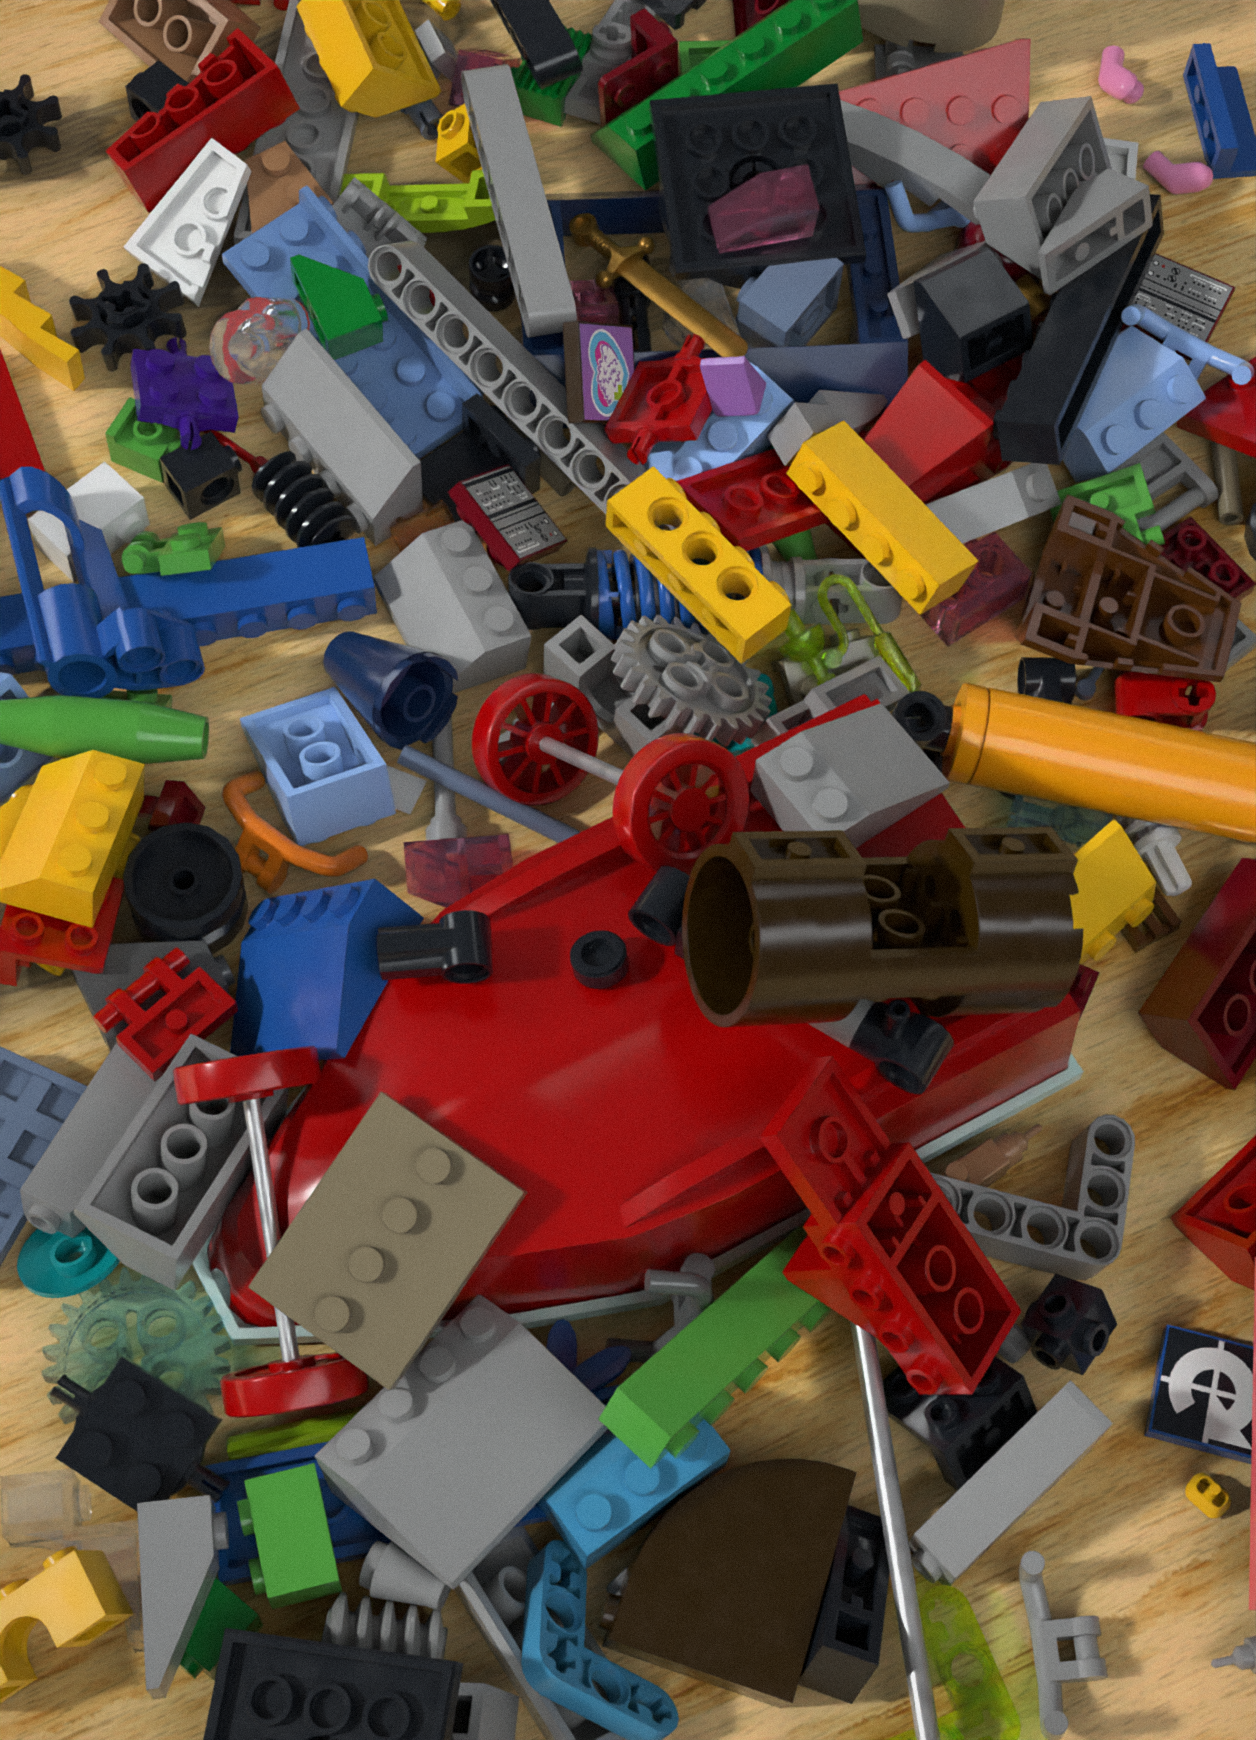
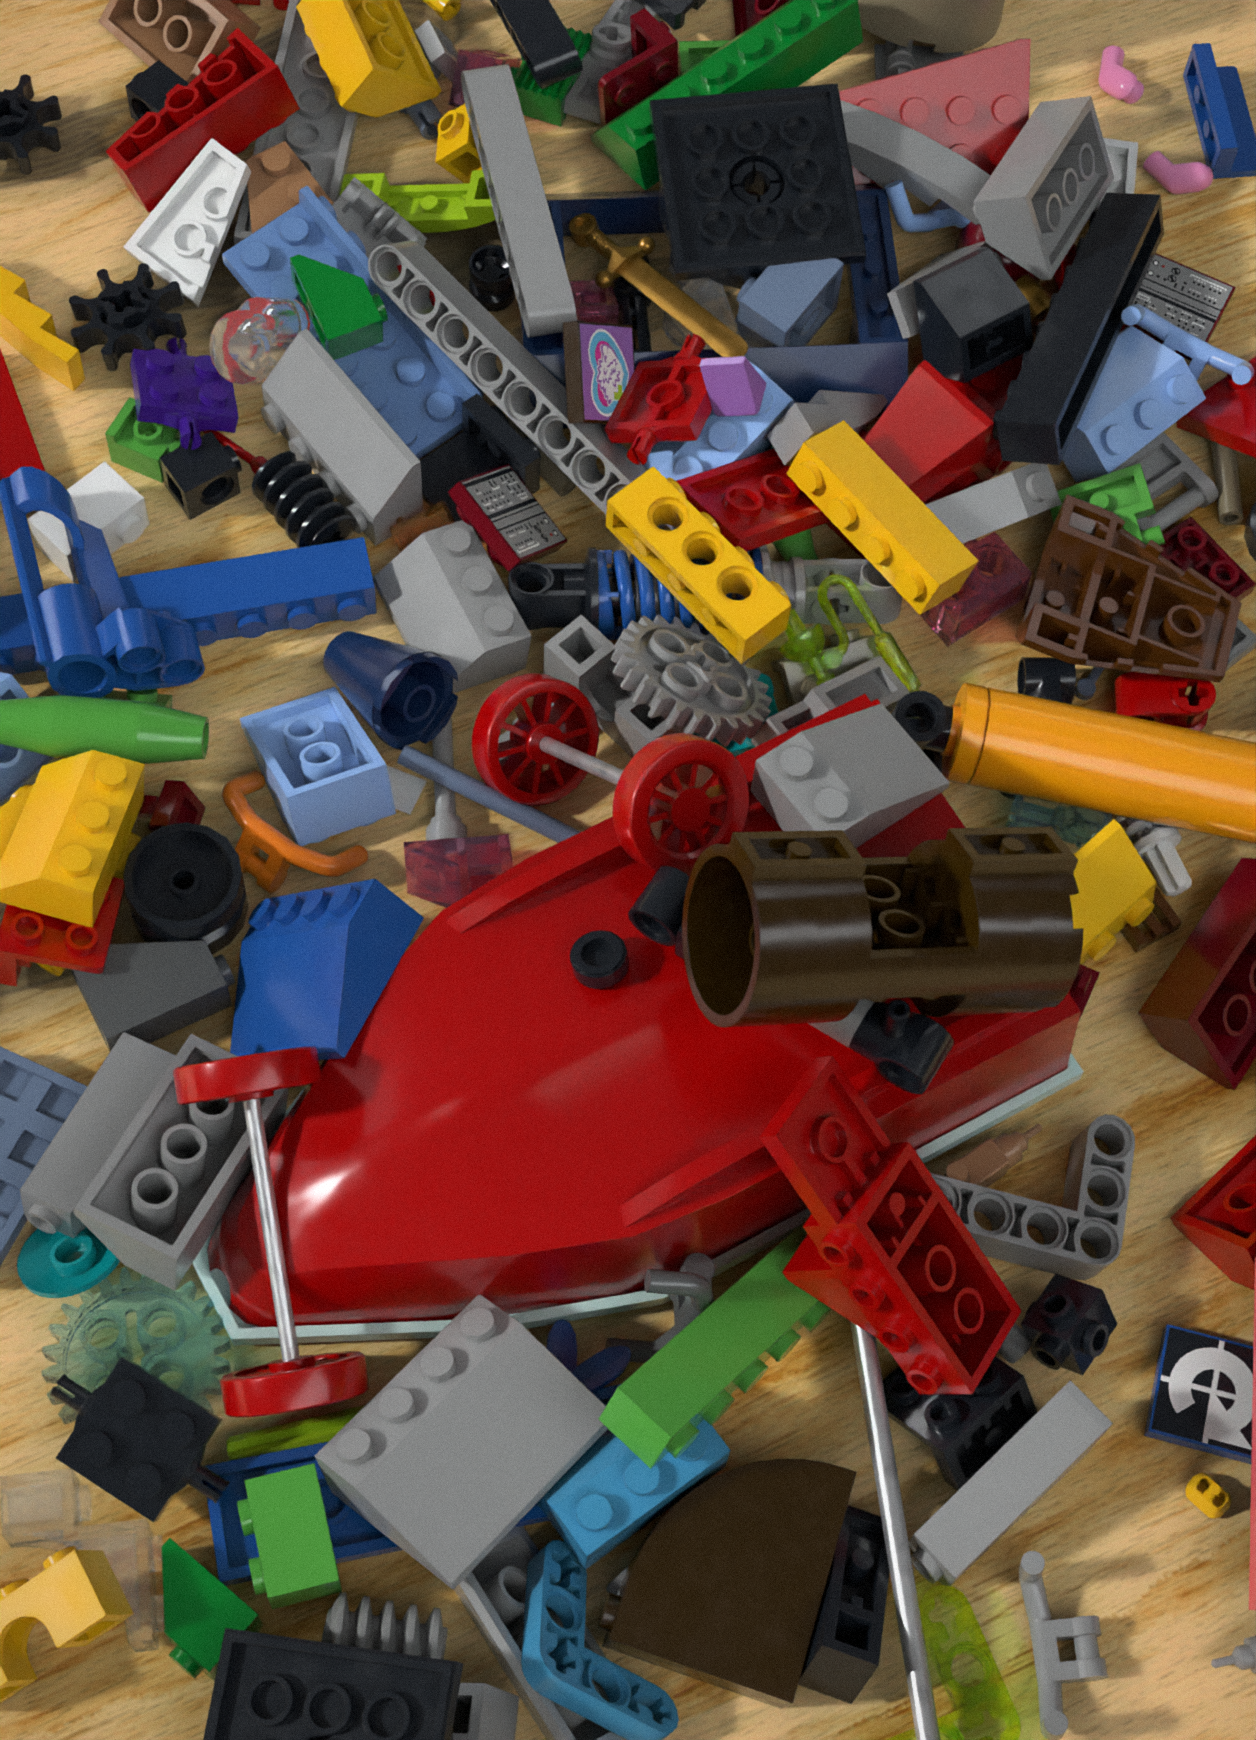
(177, 1571): light grey slope -> none
(187, 551): bright green plate -> none
(188, 1008): red plate -> none
(387, 1240): dark tan plate -> none
(400, 1578): light grey cone -> none
(453, 948): black piece -> none
(766, 210): clear pink slope -> none
(1093, 226): light grey slope -> none

